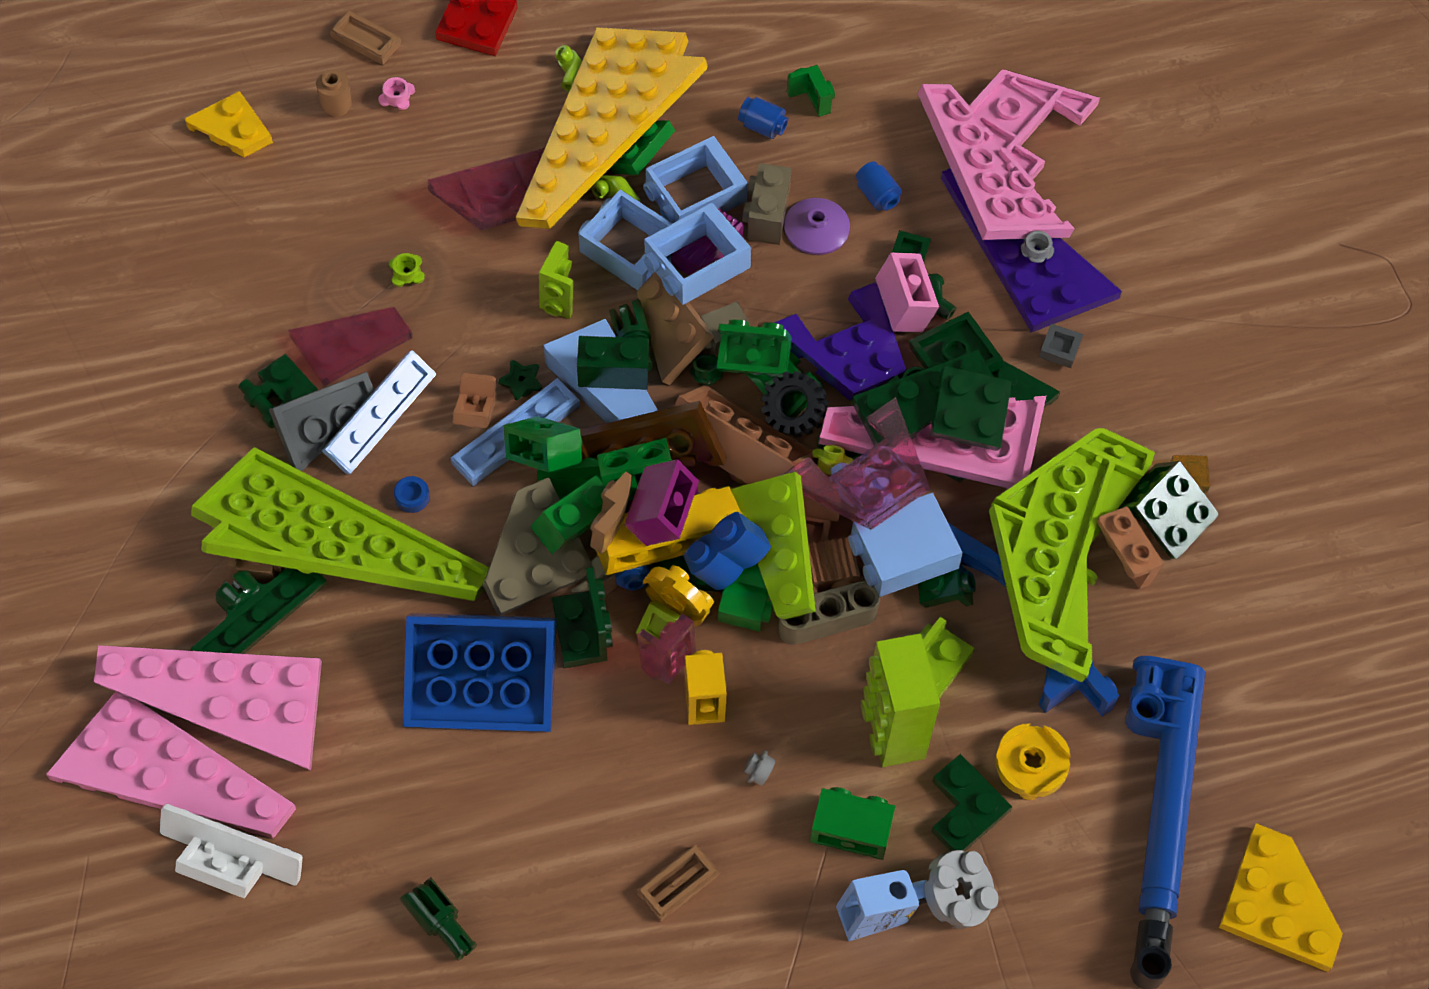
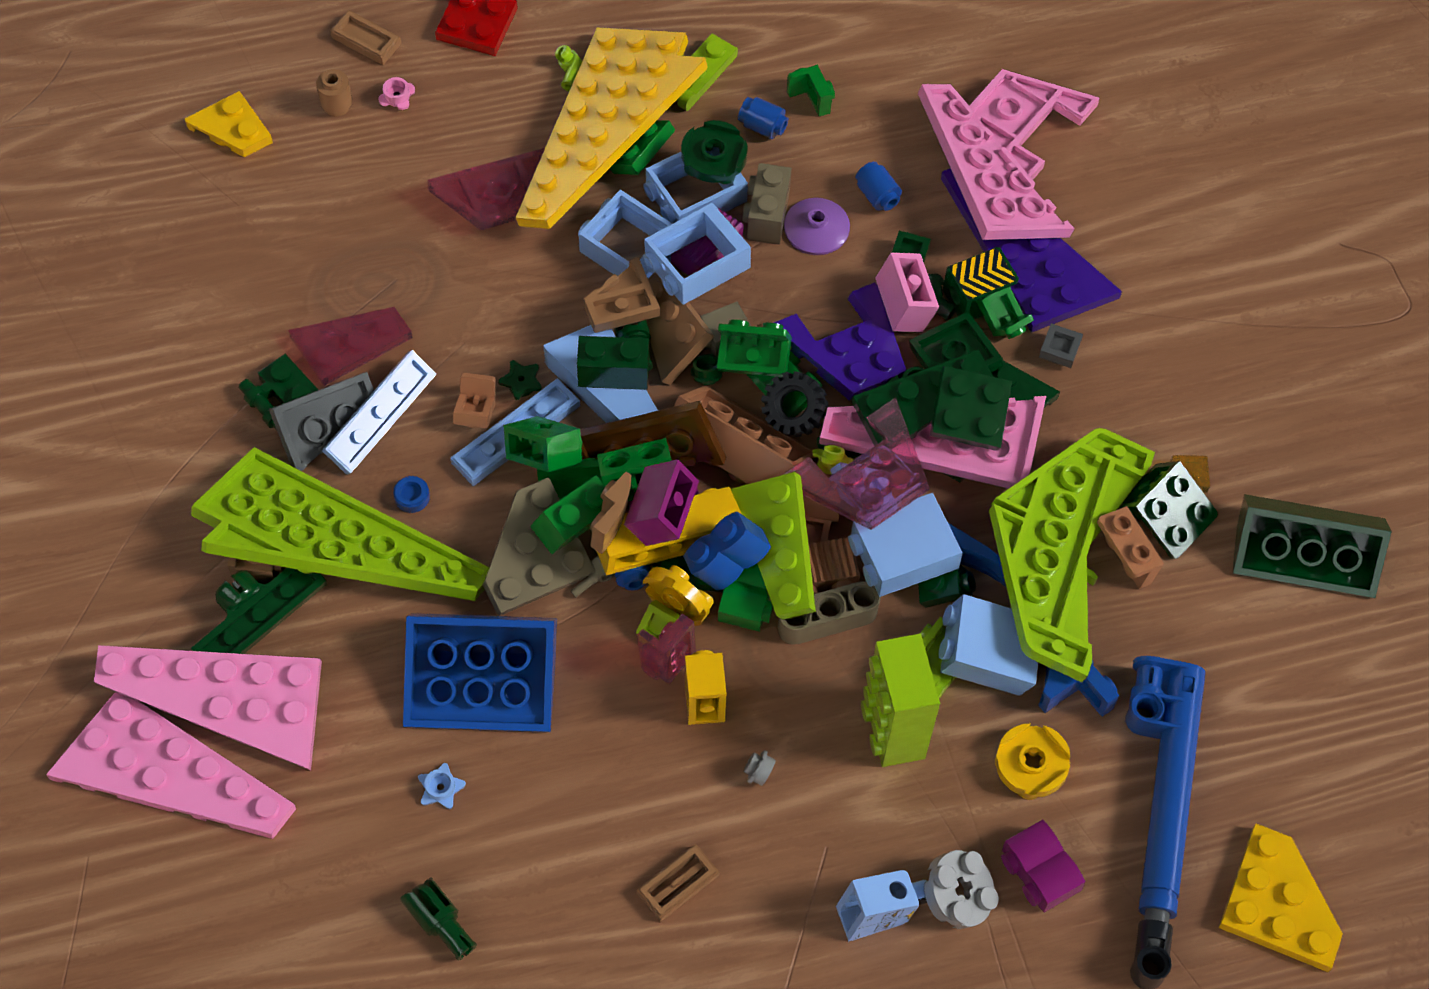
(225, 855): white bracket -> none
(406, 262): lime plate -> none
(435, 778): none -> light blue plate
(554, 283): lime bracket -> none
(583, 624): dark green bracket -> none
(611, 185): lime arm -> none
(622, 300): none -> medium nougat wing
(711, 168): none -> dark green plate
(718, 56): none -> lime plate
(852, 822): green brick -> none
(976, 279): none -> piece
(976, 803): dark green plate -> none
(985, 646): none -> light blue brick
(1004, 314): none -> green bracket
(1040, 240): light grey plate -> none
(1043, 866): none -> magenta brick
(1310, 546): none -> dark green slope

